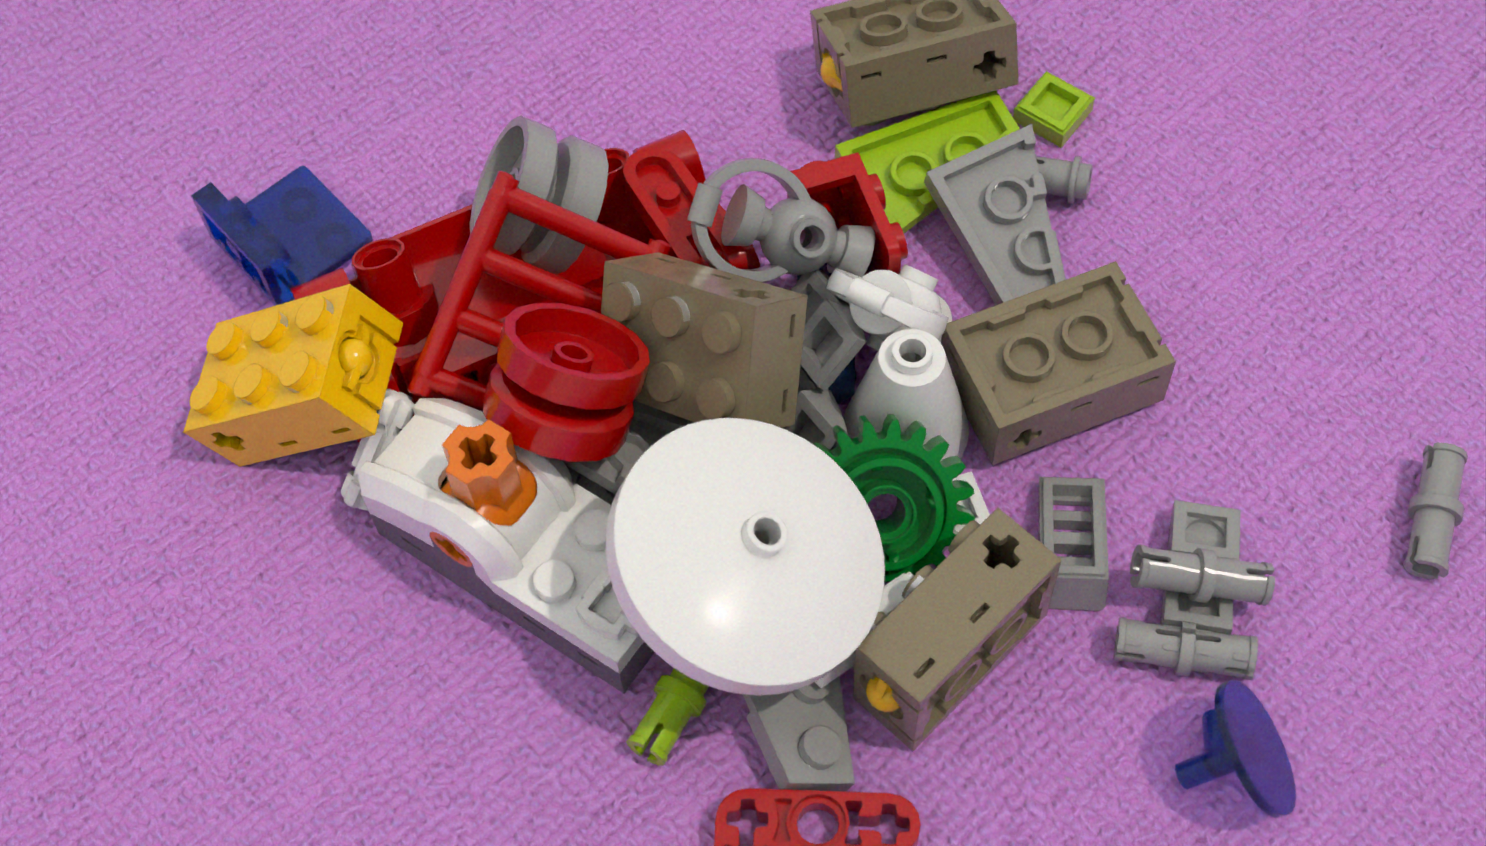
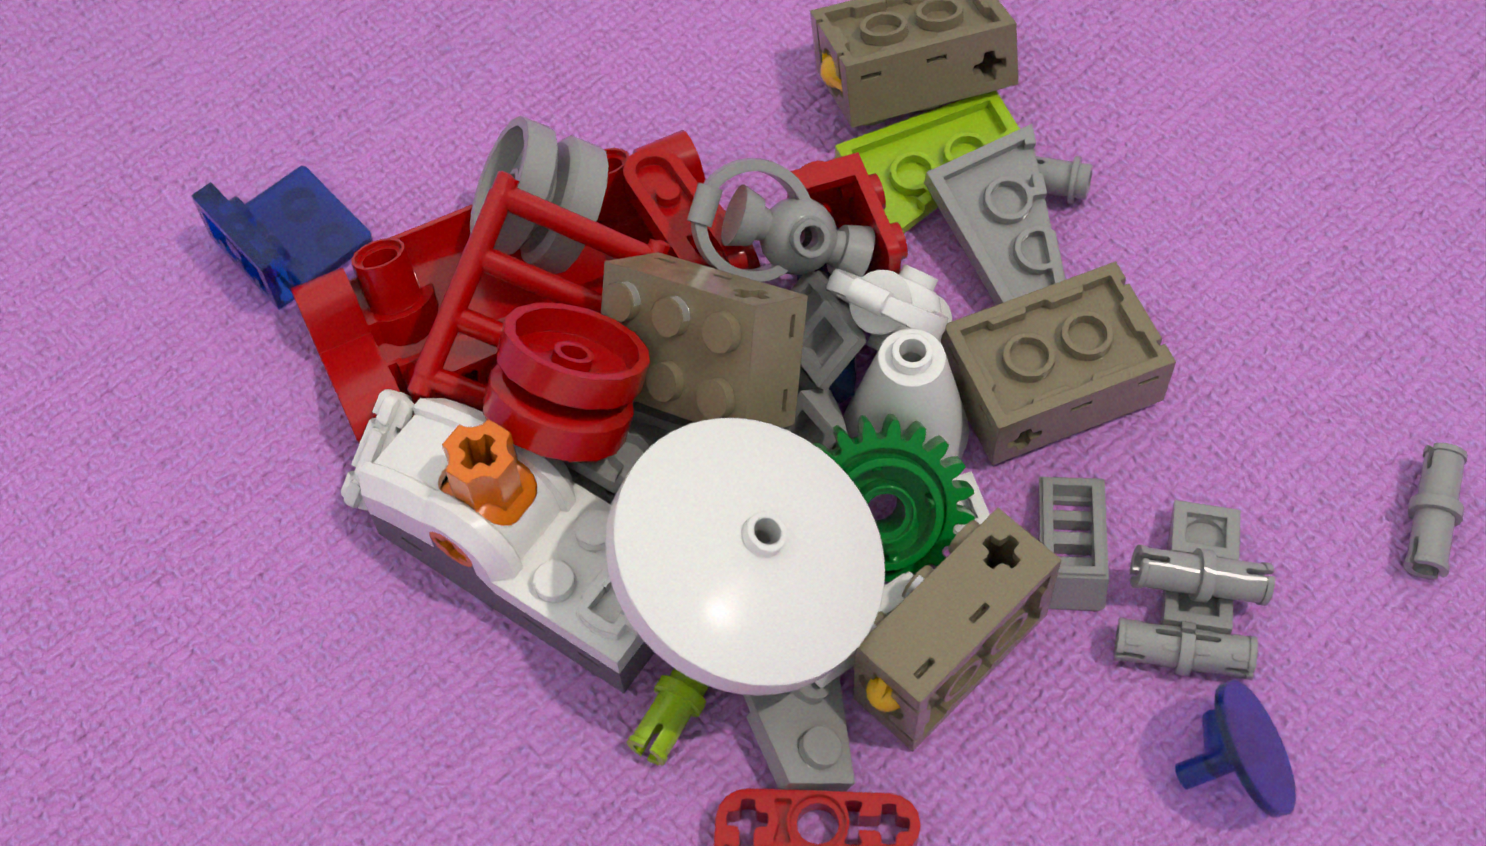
(294, 377): yellow piece -> none
(1054, 109): lime tile -> none

